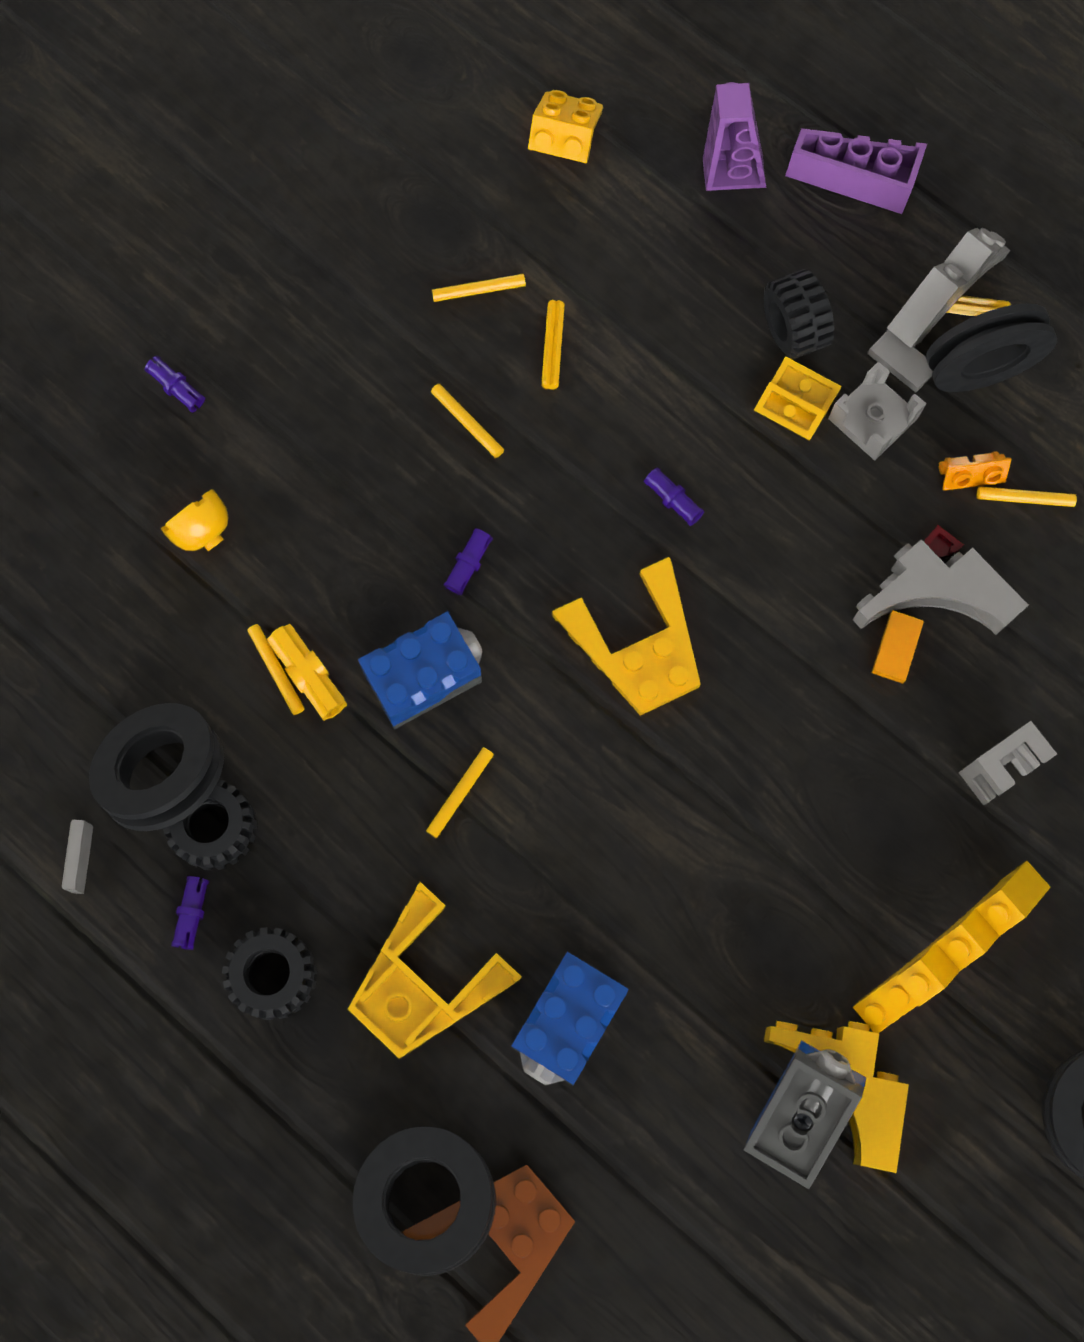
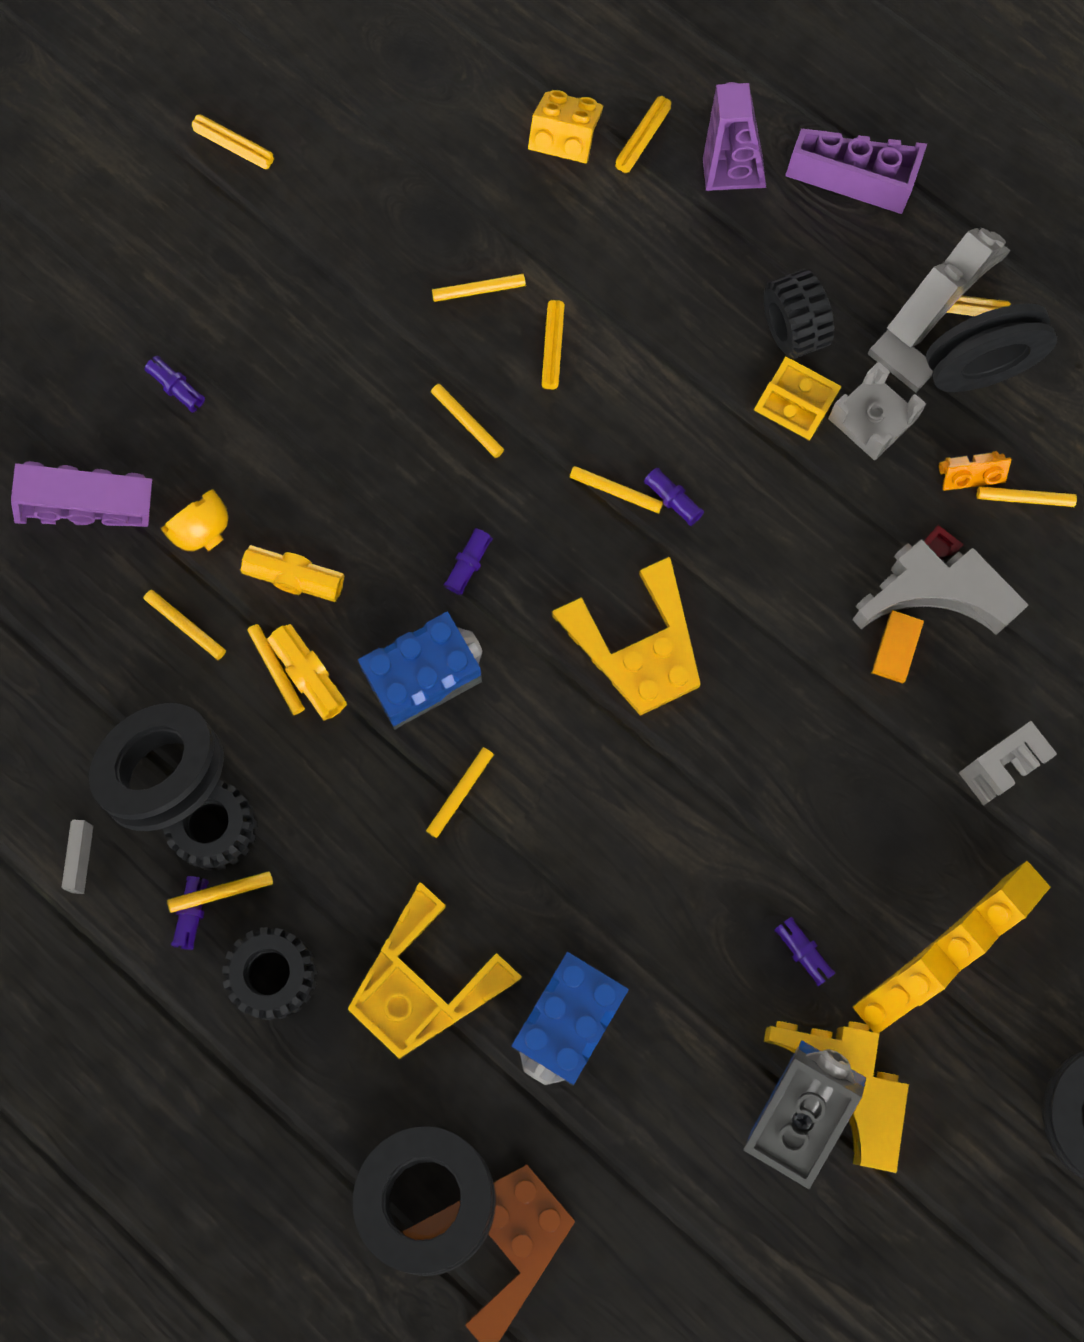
(79, 496): none -> medium lavender wedge
(184, 624): none -> yellow bar
(219, 892): none -> yellow bar
(232, 141): none -> yellow axle
(292, 573): none -> yellow piece
(616, 489): none -> yellow bar
(643, 134): none -> yellow axle
(804, 951): none -> dark purple pin

